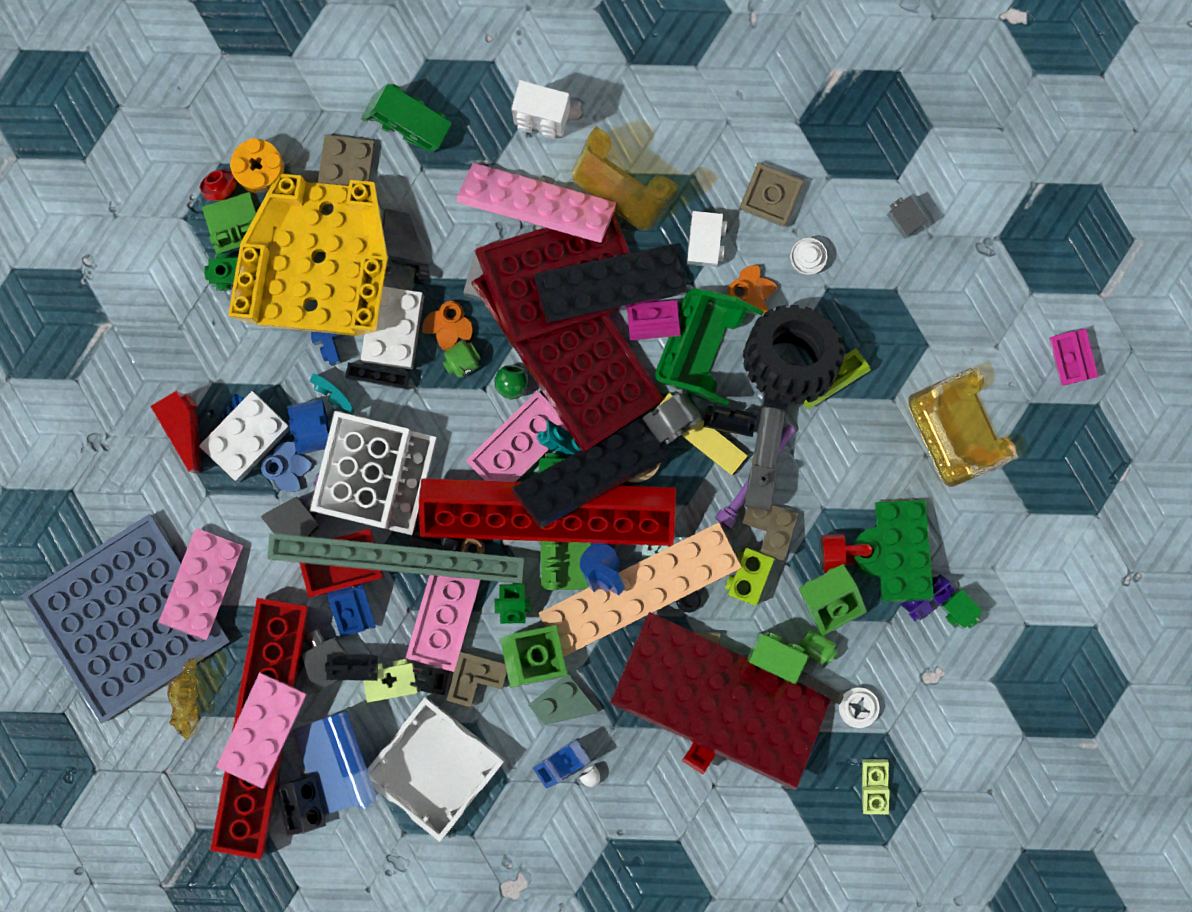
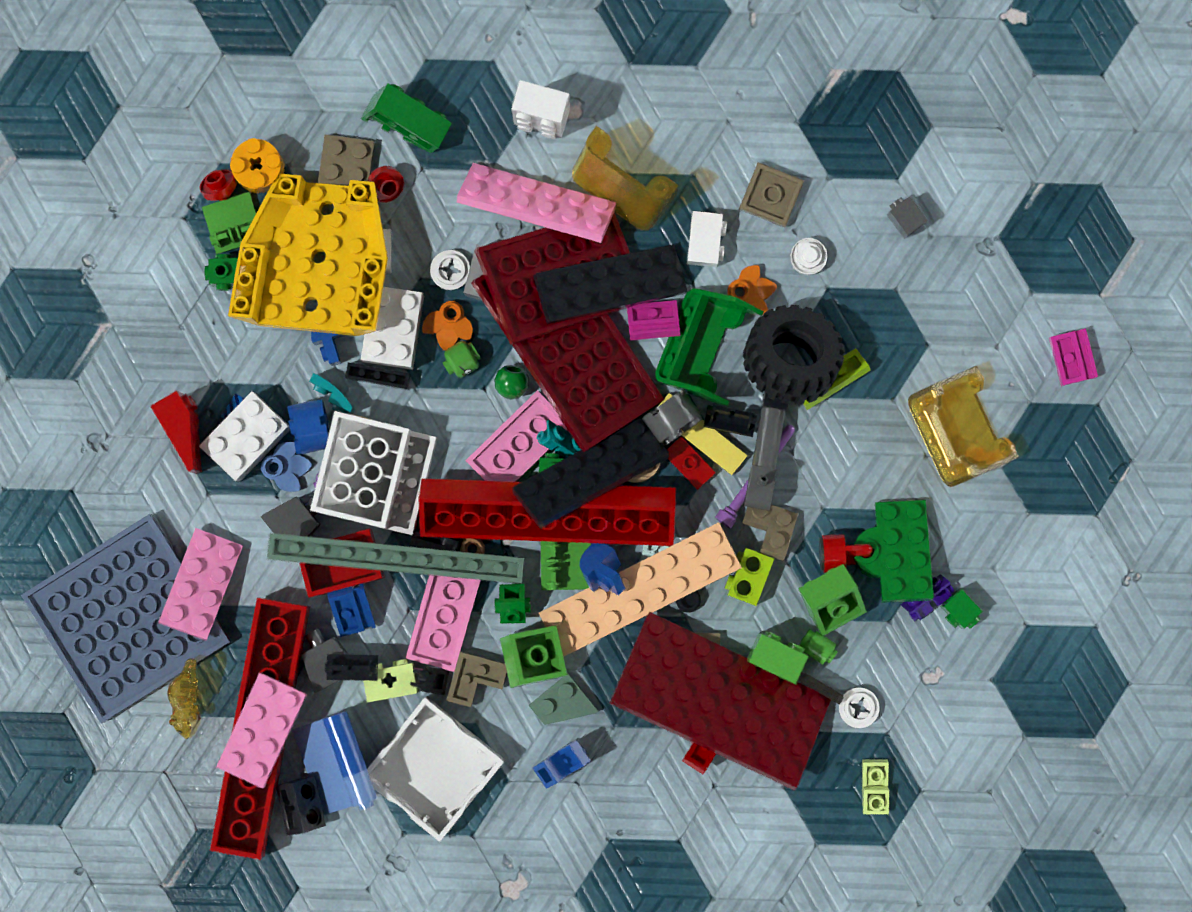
(388, 183): none -> red plate
(403, 244): black flag -> none
(443, 260): none -> white gear
(590, 776): white hinge -> none
(689, 463): none -> red plate

